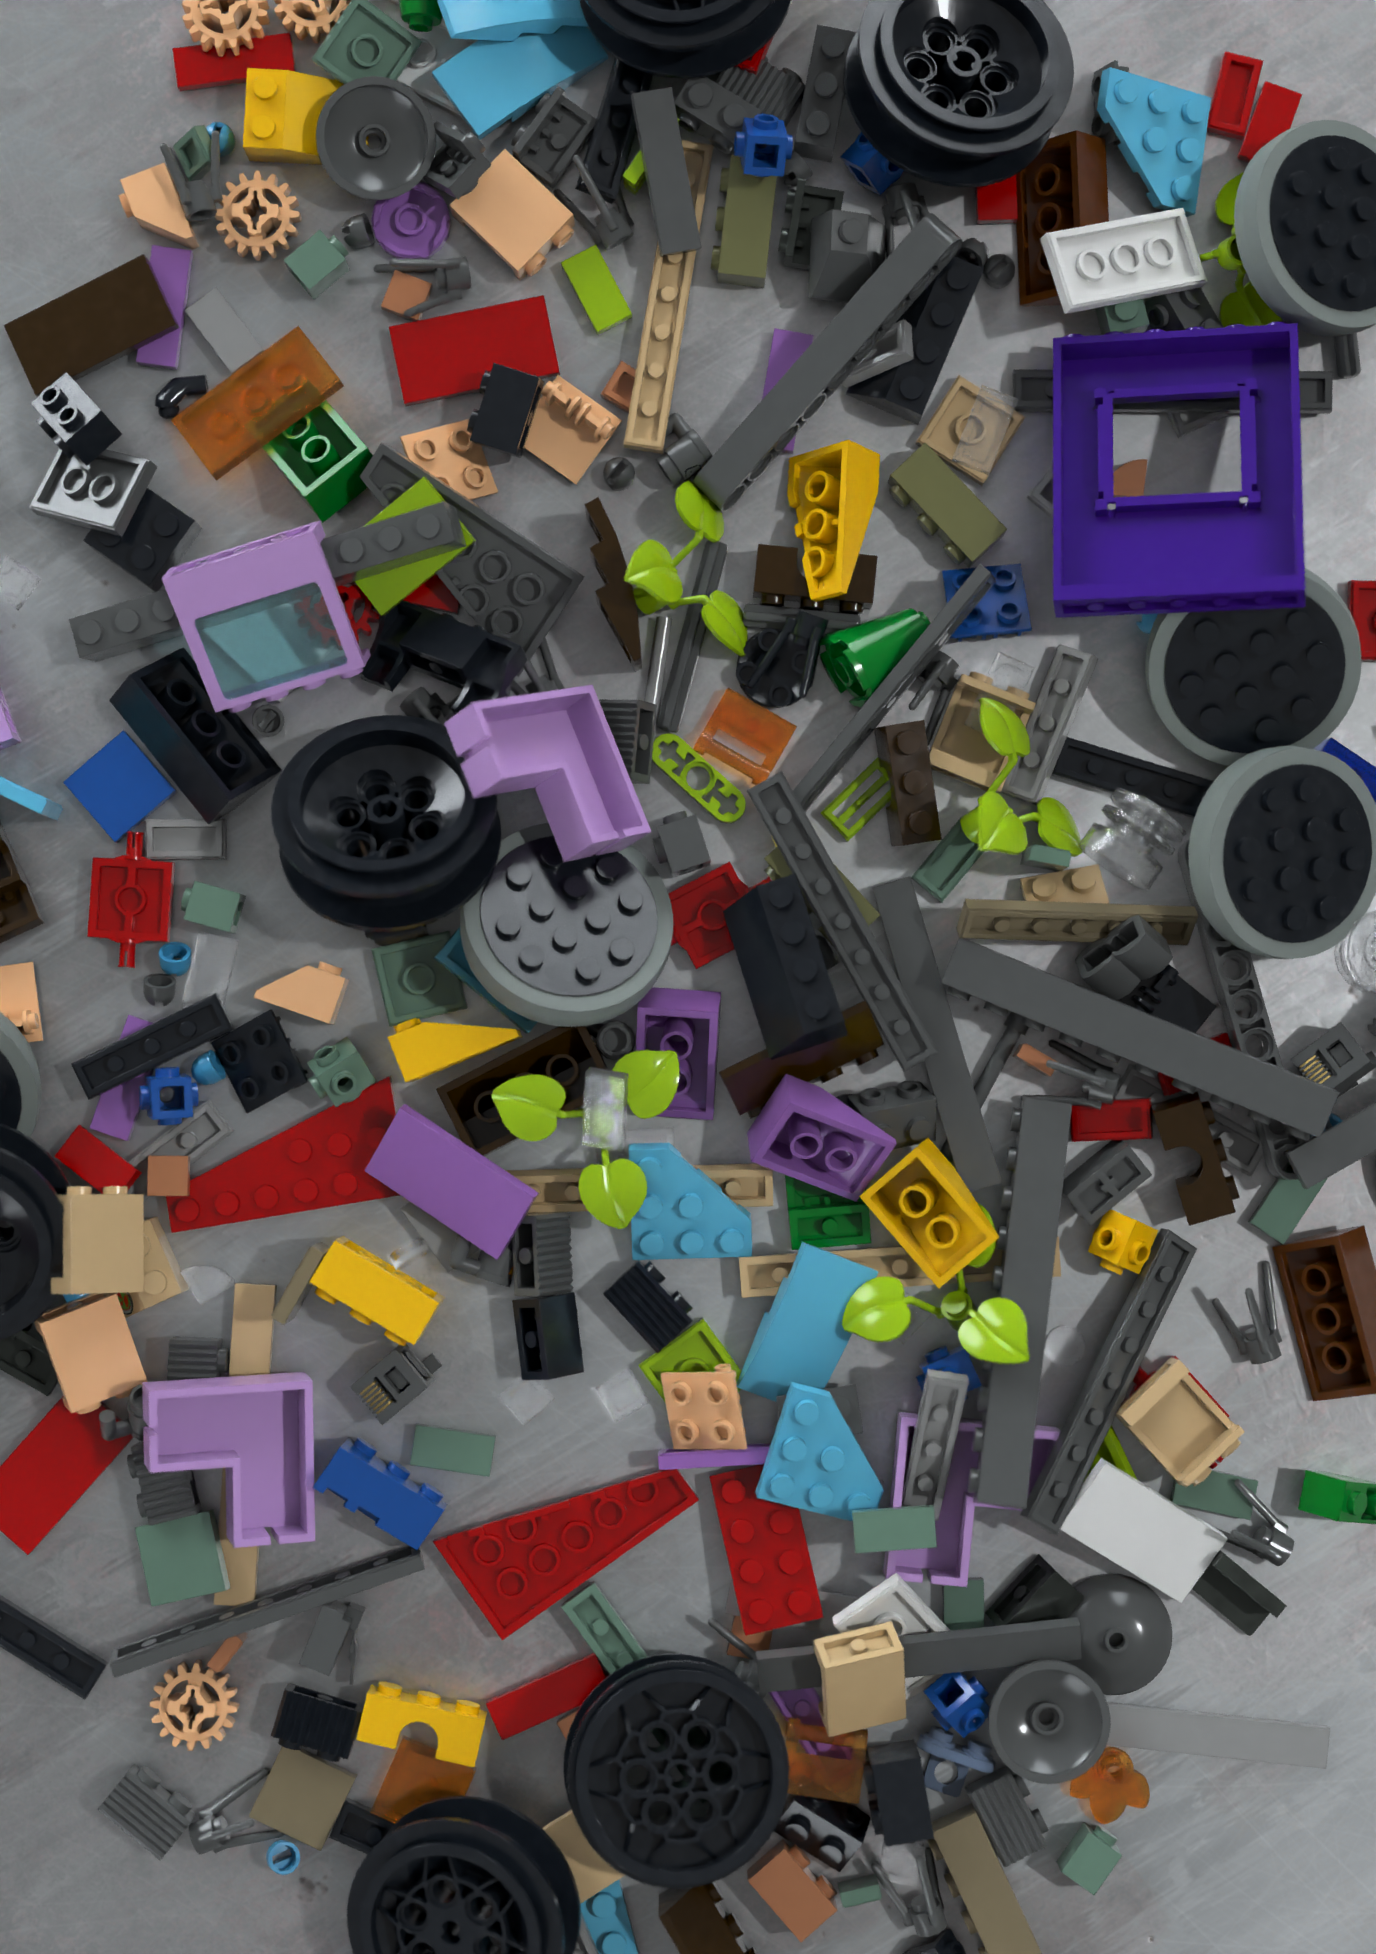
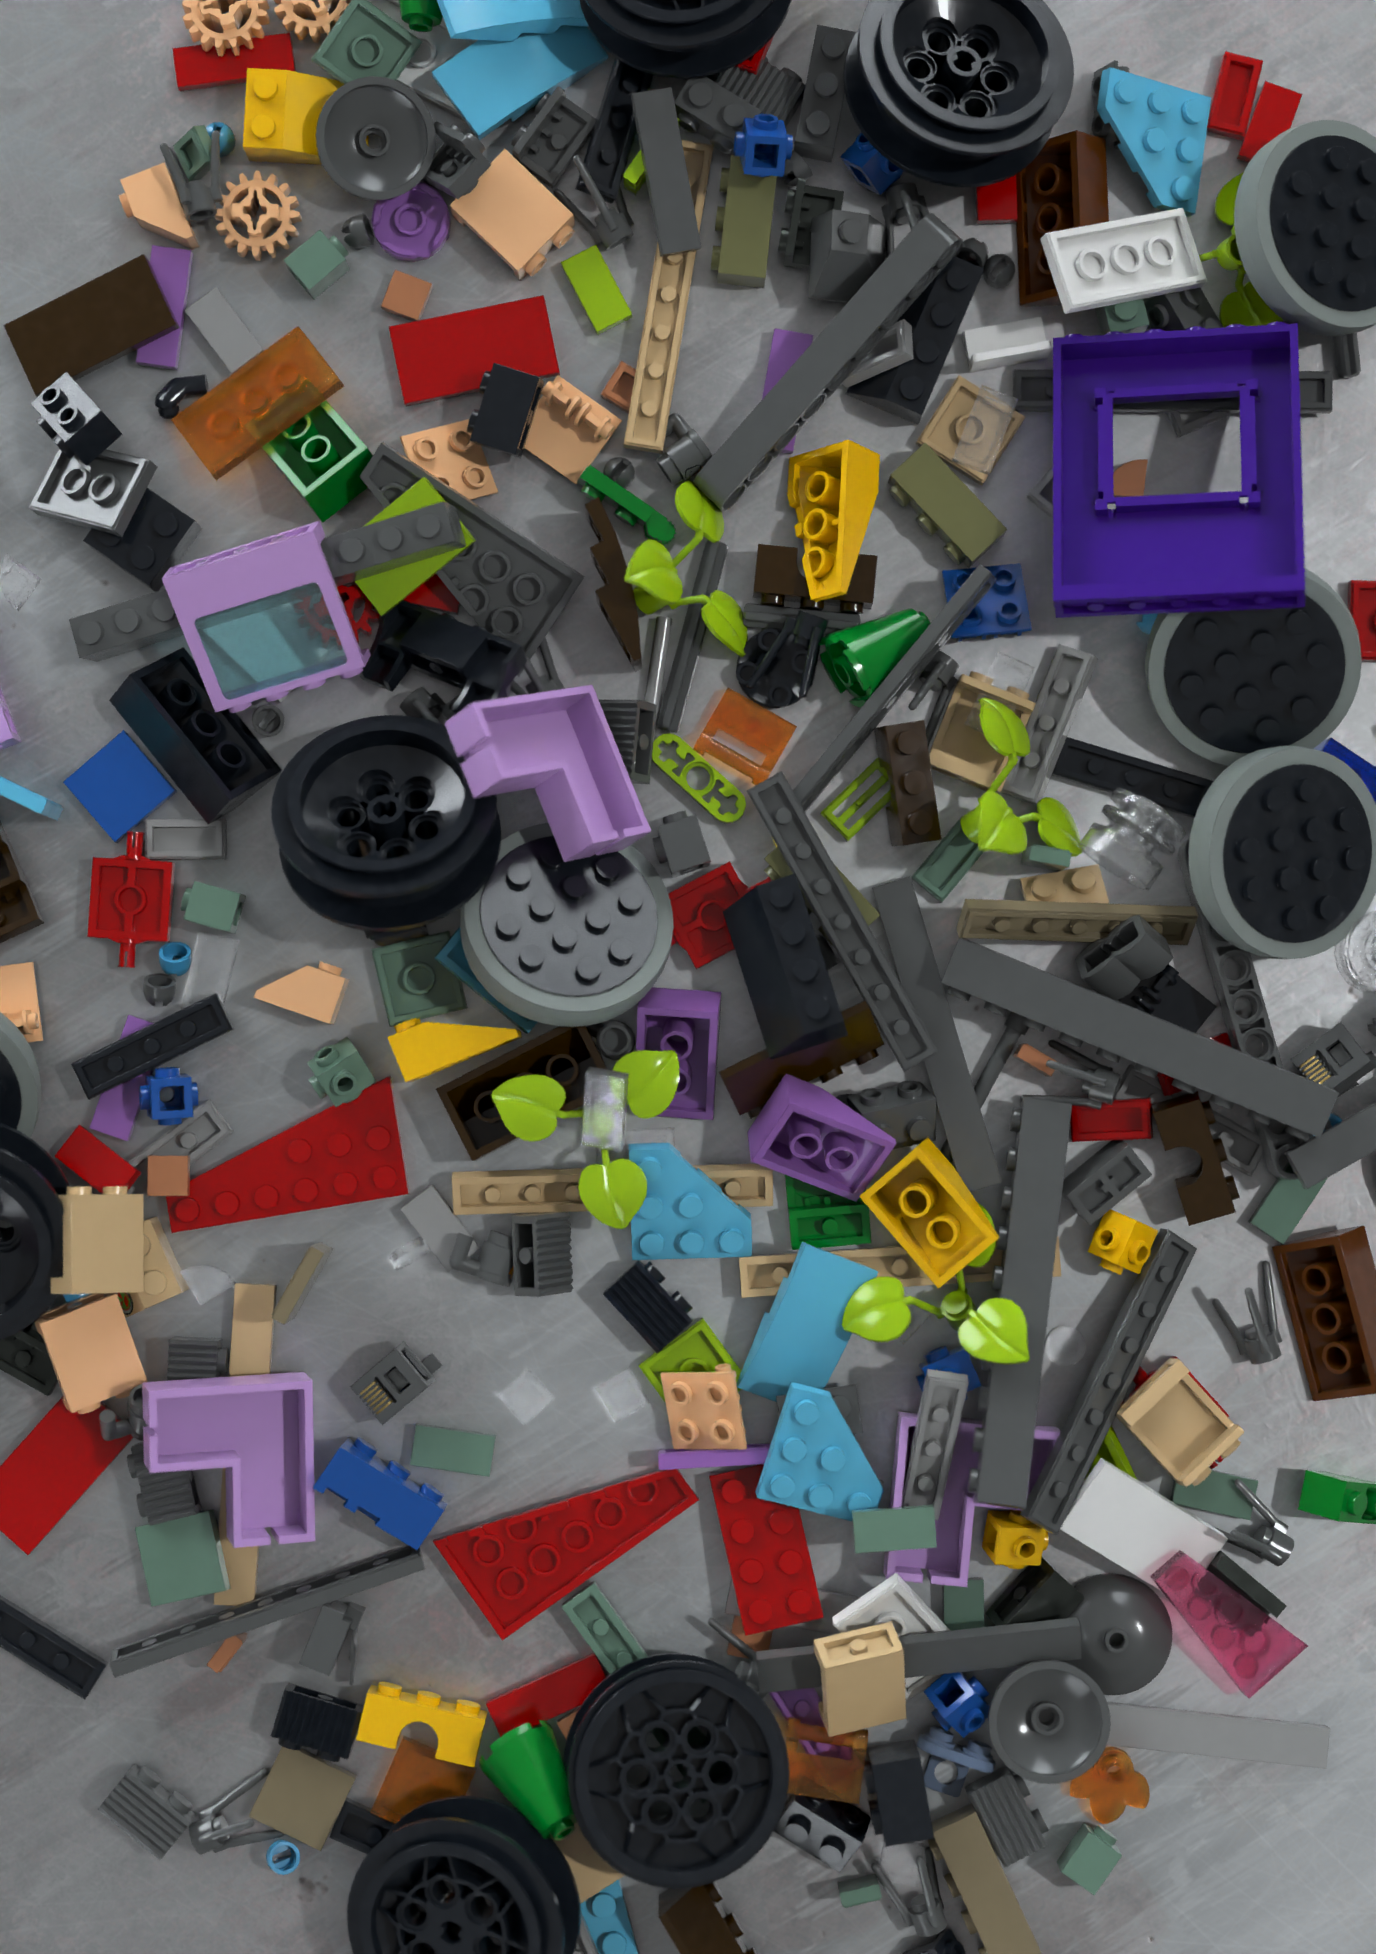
(177, 1705): light nougat gear -> none
(208, 1069): dark azure hinge -> none
(260, 1061): black hinge -> none
(376, 1291): yellow brick -> none
(449, 273): dark grey plant -> none
(451, 1181): medium lavender tile -> none
(533, 1778): none -> green cone
(551, 1336): black brick -> none
(628, 506): none -> green hinge
(793, 1889): nougat brick -> none
(1006, 344): none -> white panel
(1013, 1539): none -> yellow brick
(1233, 1630): none -> clear pink wing

